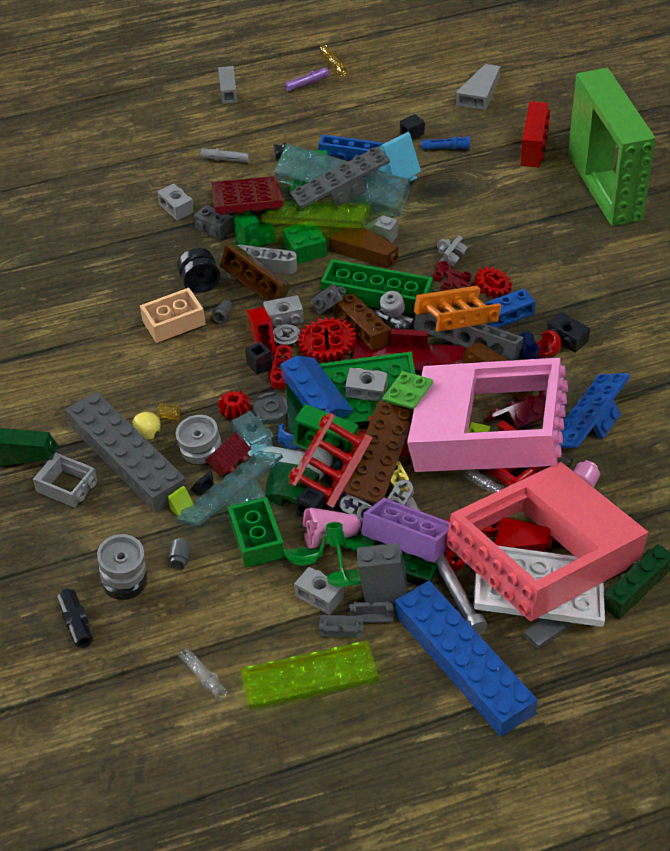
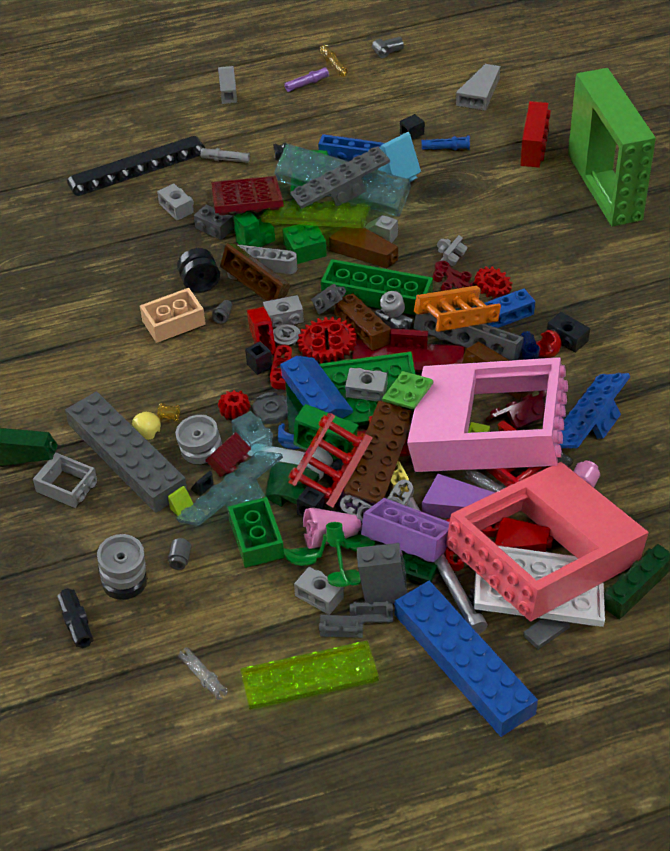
(135, 165): none -> black beam
(388, 46): none -> dark grey piece
(450, 495): none -> medium lavender slope

